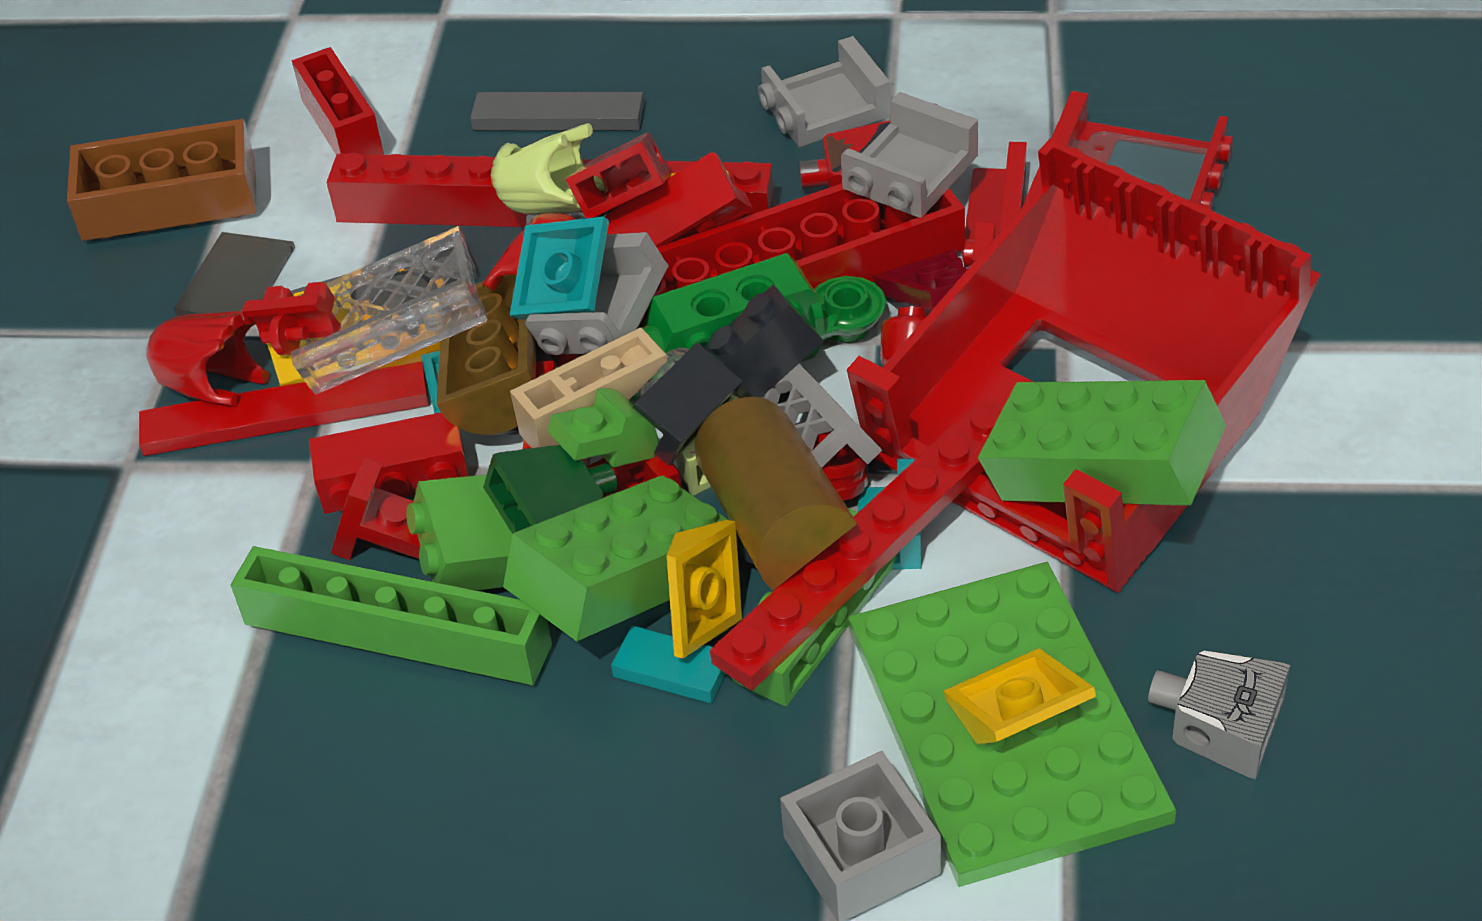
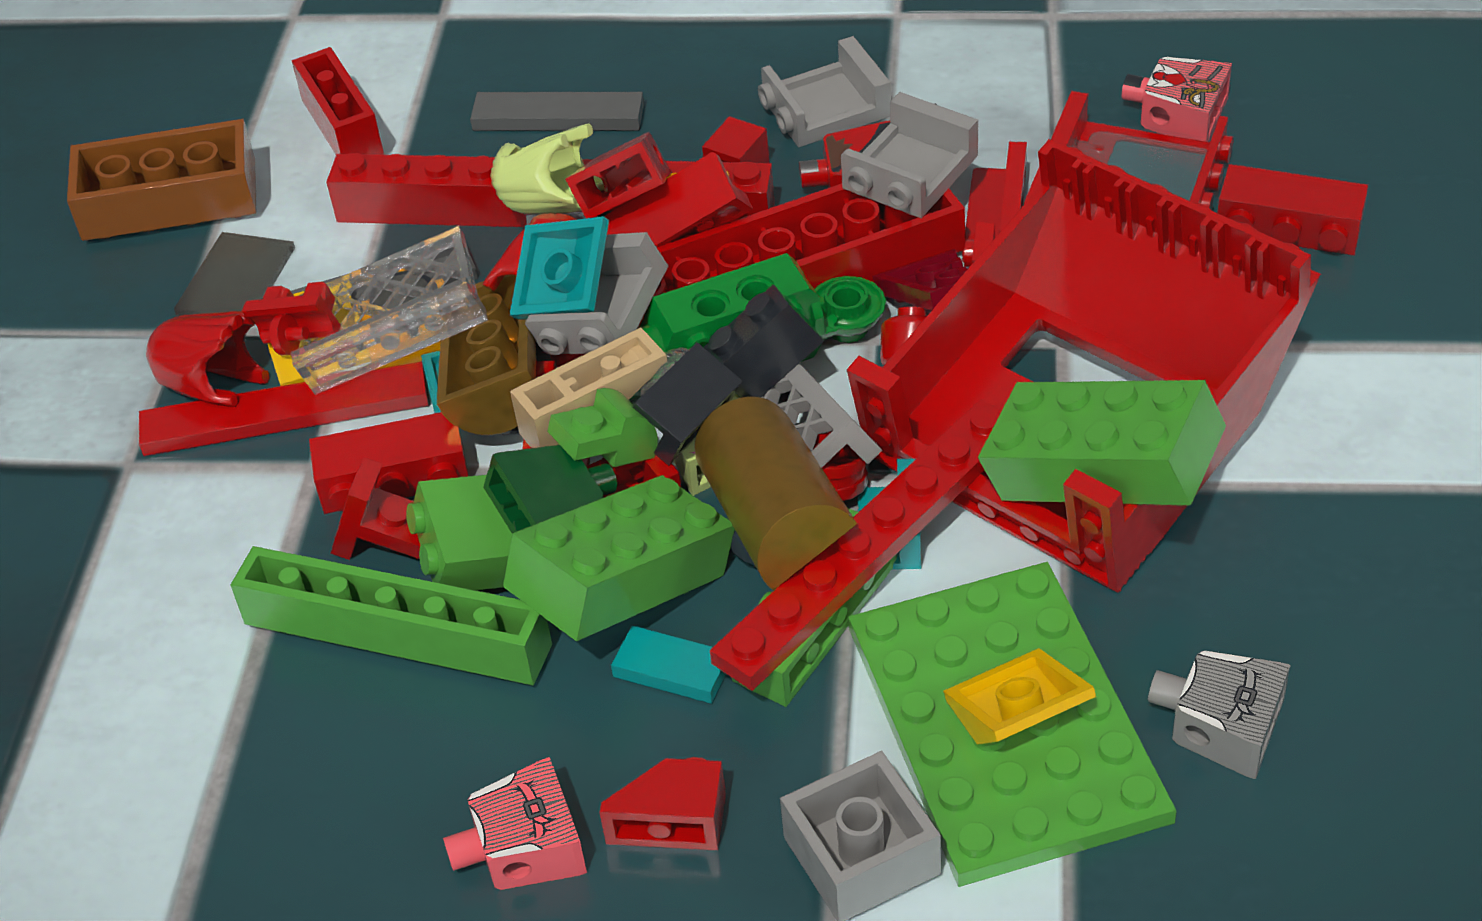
(520, 830): none -> coral torso
(668, 807): none -> red slope
(703, 585): yellow slope -> none
(738, 142): none -> red brick
(1181, 96): none -> coral torso
(1295, 207): none -> red brick

